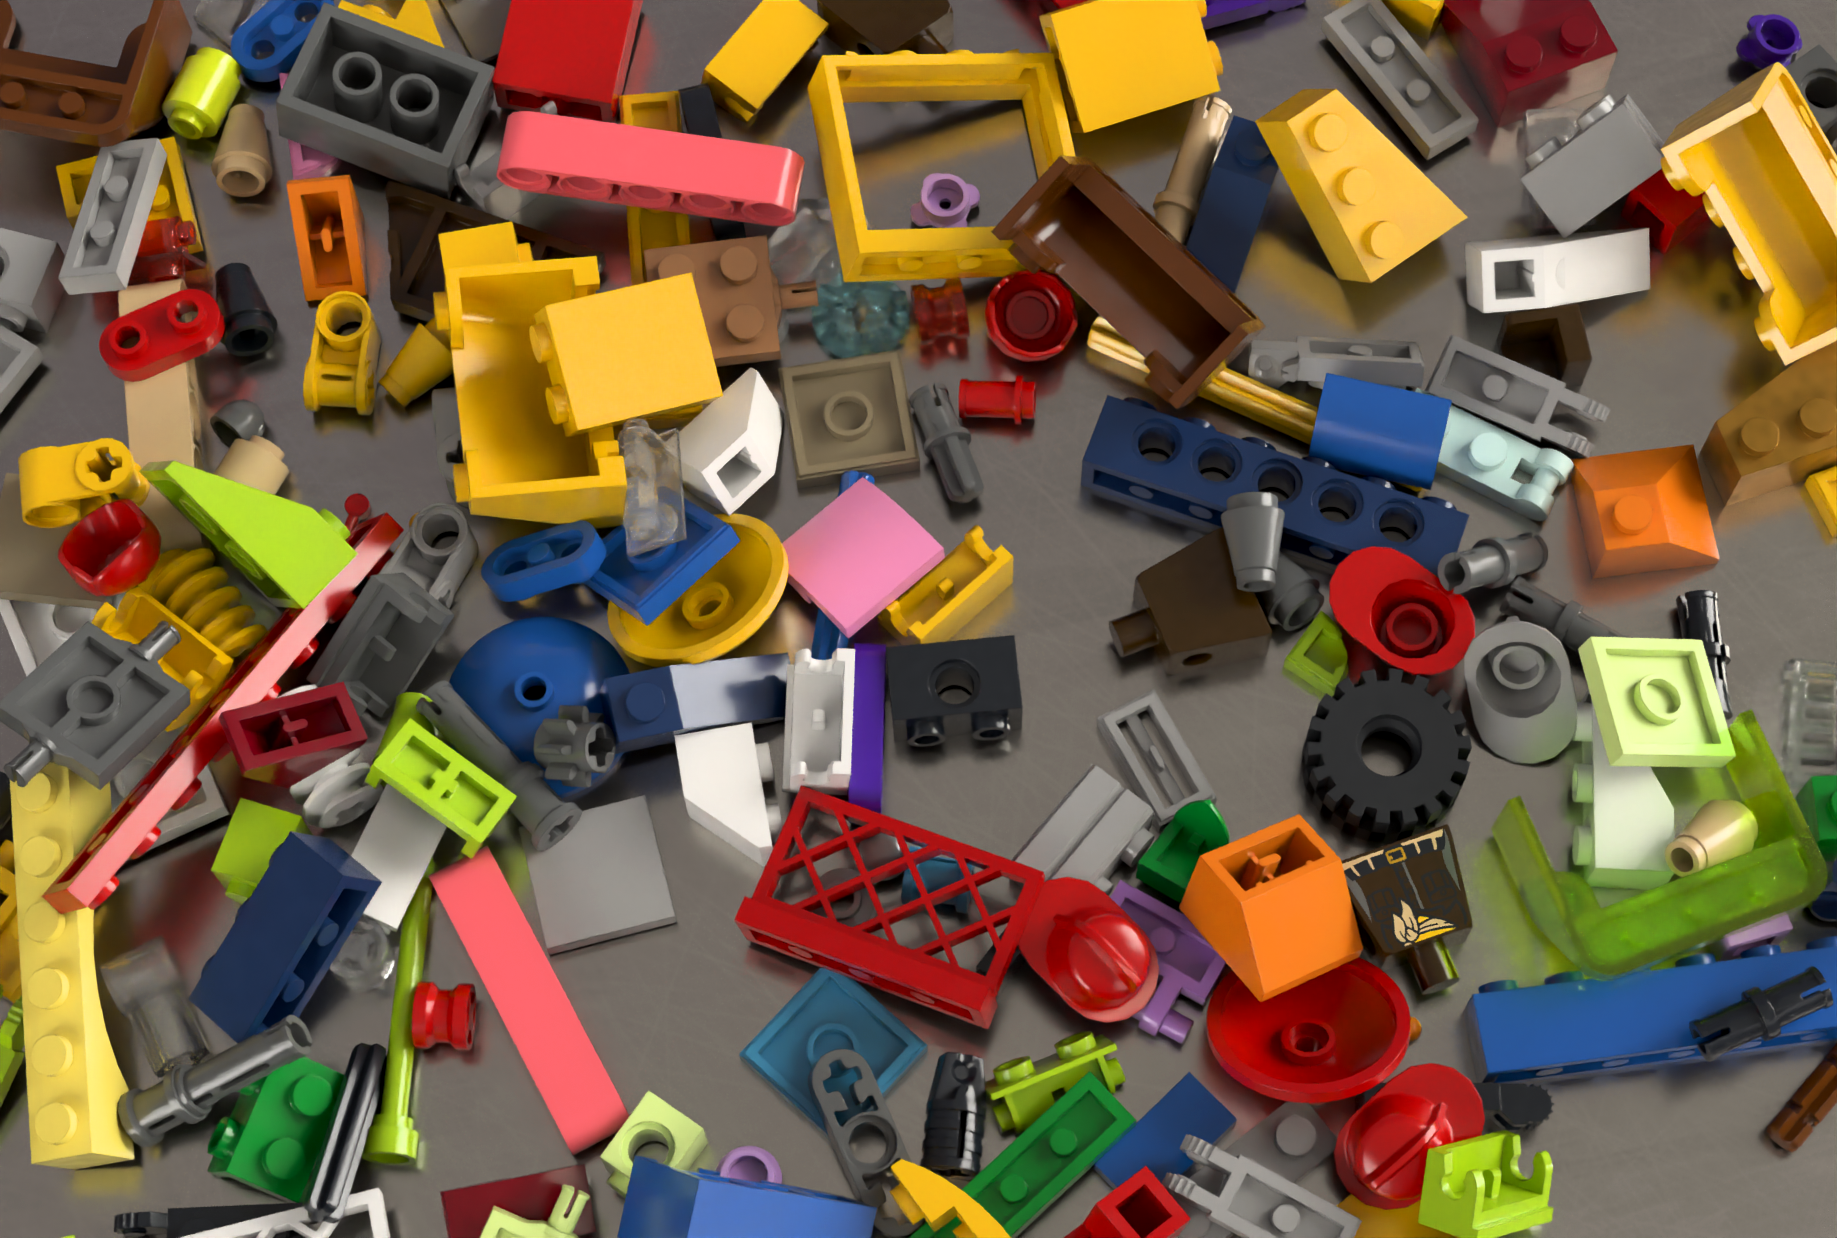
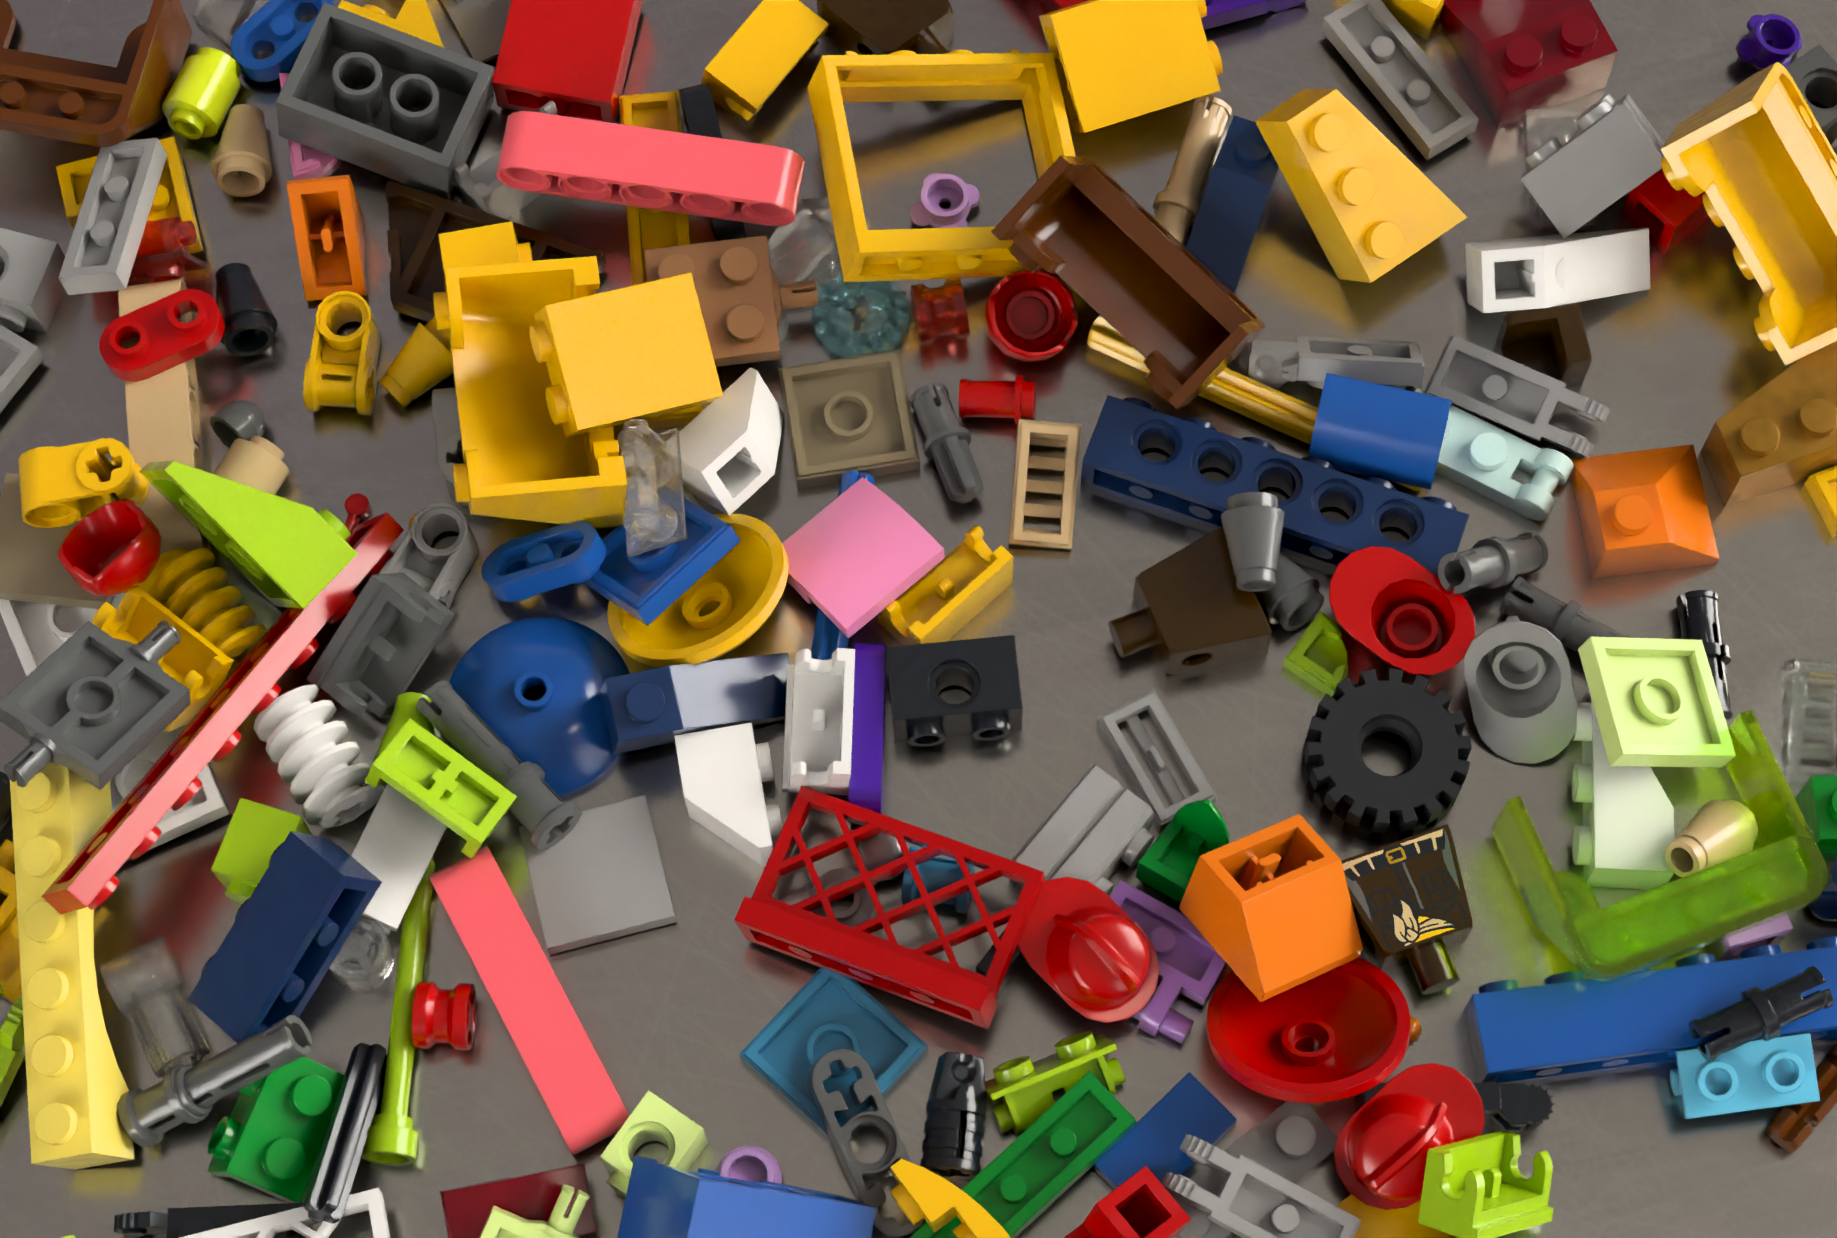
(293, 734): dark red slope -> none
(574, 745): dark grey gear -> none
(1048, 435): none -> tan slope
(1747, 1077): none -> medium azure hinge

